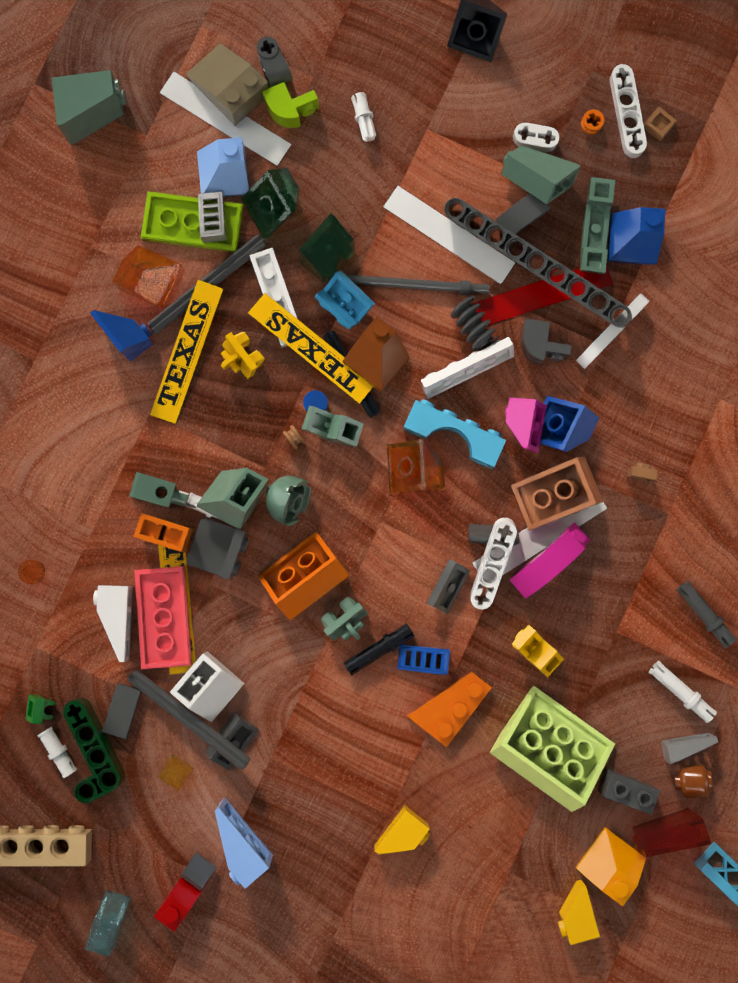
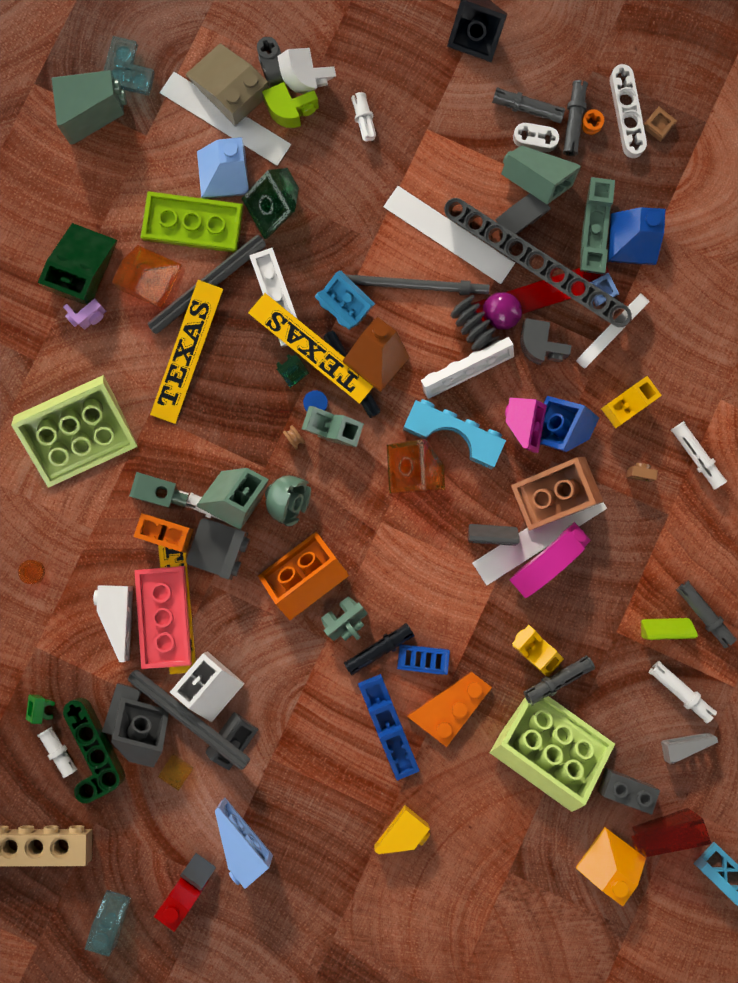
(74, 431): none -> yellowish green slope
(78, 264): none -> dark green slope
(90, 314): none -> lavender bracket
(120, 62): none -> clear light blue plate
(124, 333): blue slope -> none
(140, 731): none -> dark grey slope
(212, 235): light grey slope -> none
(237, 357): yellow hips -> none
(292, 370): none -> clear green tile
(298, 71): none -> white brick
(326, 249): clear green slope -> none
(388, 727): none -> blue slope
(448, 586): dark grey plate -> none
(495, 564): white beam -> none
(502, 310): none -> magenta hair
(525, 104): none -> dark grey pin
(552, 684): none -> dark grey pin
(576, 108): none -> dark grey pin
(577, 916): yellow slope -> none
(607, 285): none -> light blue tile
(631, 402): none -> yellow brick
(668, 629): none -> lime slope
(694, 781): dark orange head -> none
(699, 455): none -> white pin

